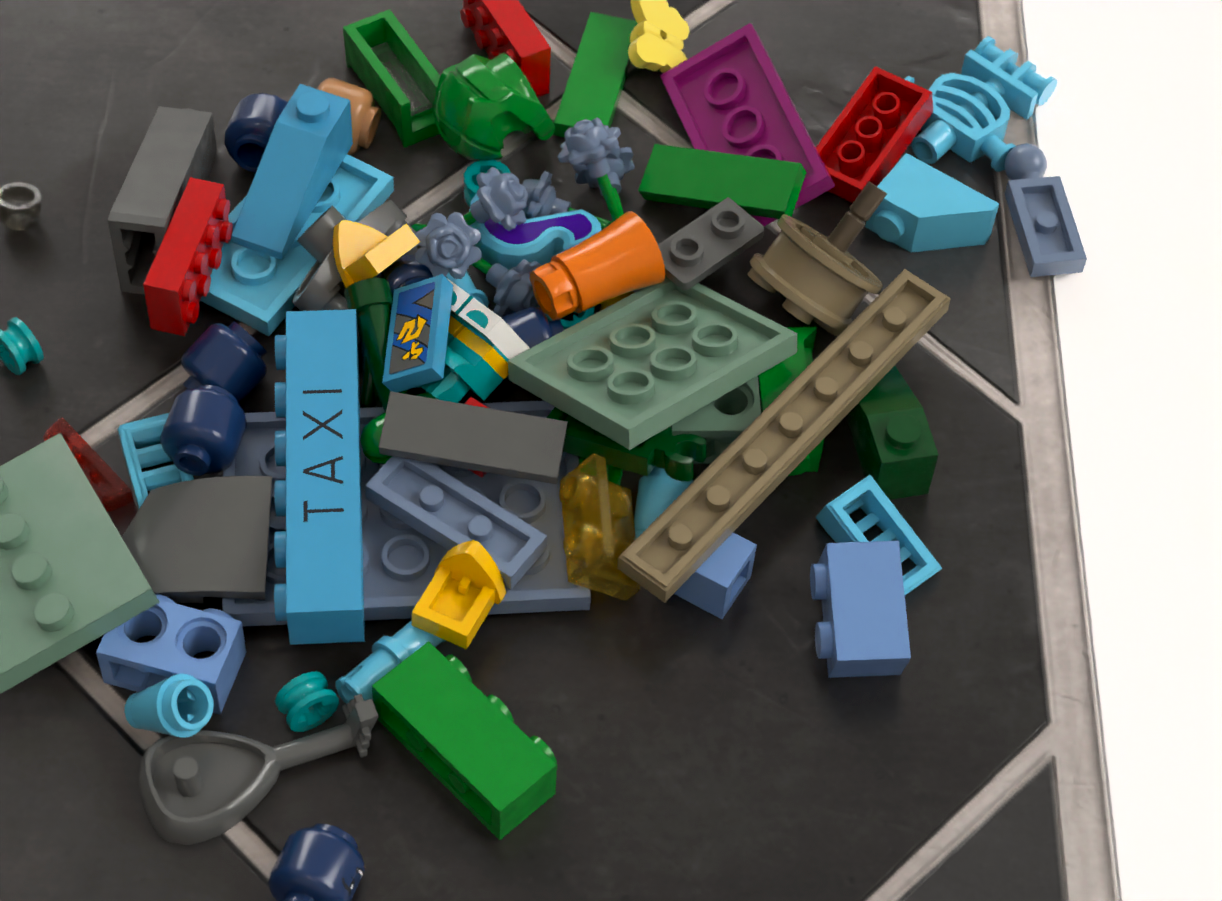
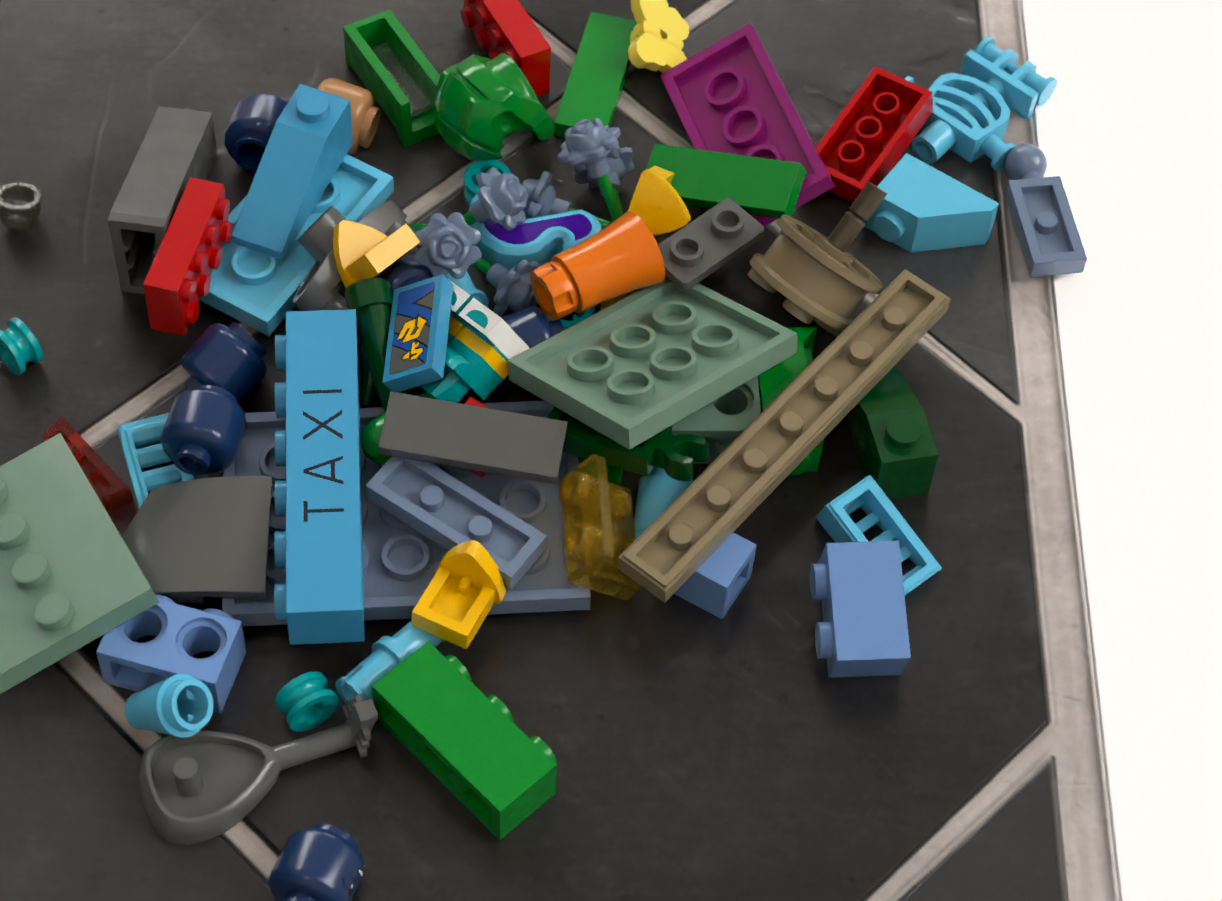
(659, 202): none -> yellow tile

